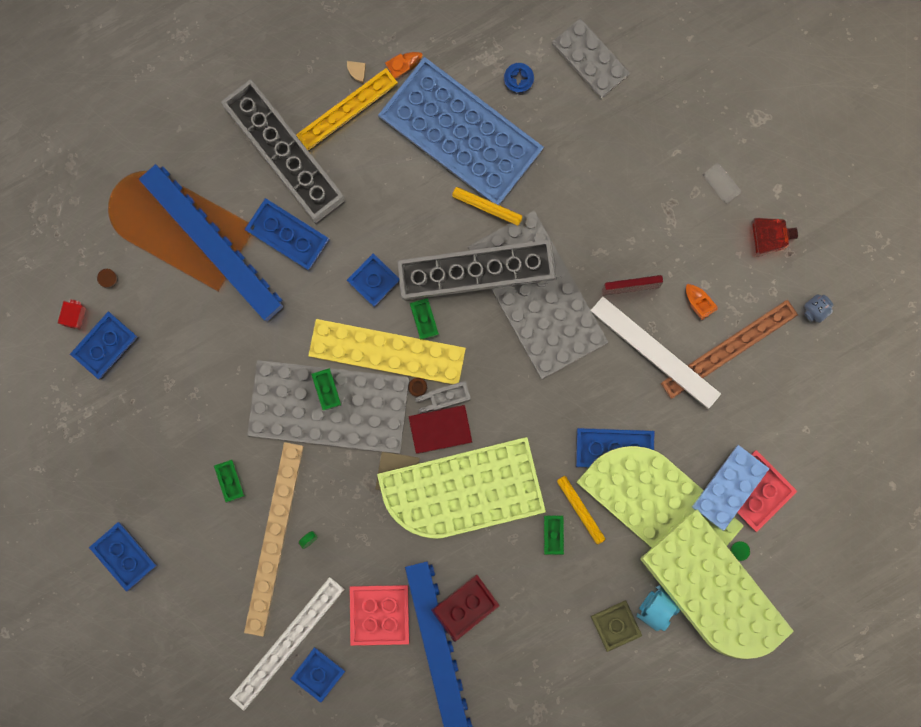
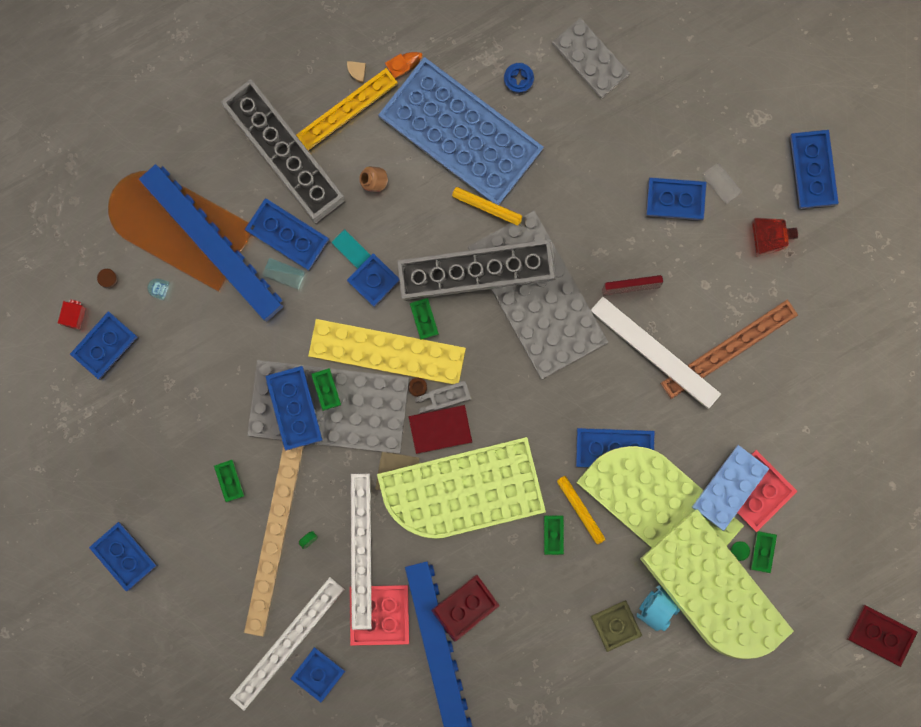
(158, 288): none -> clear light blue tile
(283, 273): none -> clear light blue tile
(294, 408): none -> blue plate
(350, 248): none -> teal tile
(361, 552): none -> white tile
(373, 179): none -> medium nougat head
(676, 198): none -> blue plate
(700, 301): orange plate -> none
(763, 552): none -> green plate
(814, 169): none -> blue plate
(818, 308): sand blue head -> none
(882, 635): none -> dark red tile

